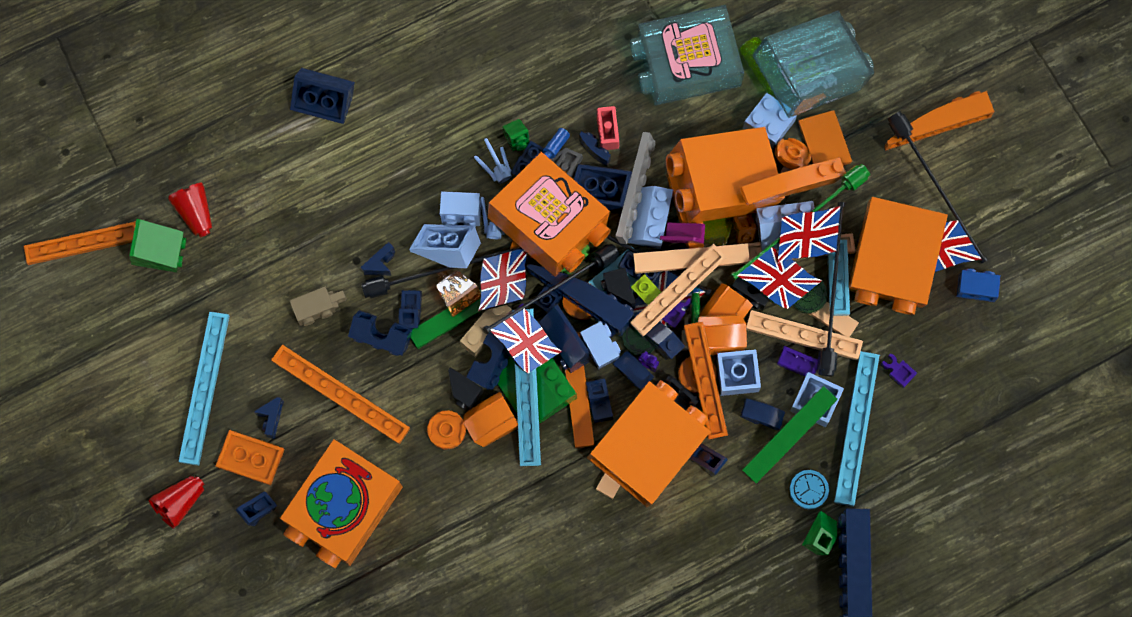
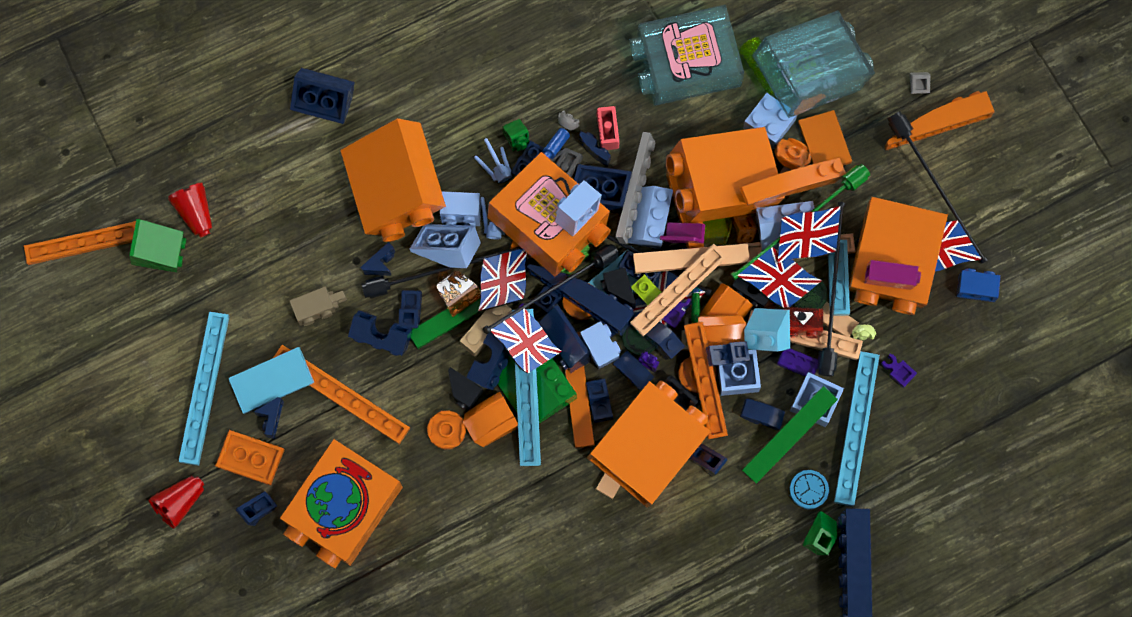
(271, 380): none -> medium azure tile
(393, 179): none -> orange brick
(568, 121): none -> light grey plate
(577, 207): none -> light blue brick
(727, 354): none -> dark blue slope
(768, 330): none -> medium azure slope
(805, 322): none -> clear red brick
(863, 332): none -> yellowish green plate
(892, 275): none -> magenta brick
(920, 82): none -> light grey slope

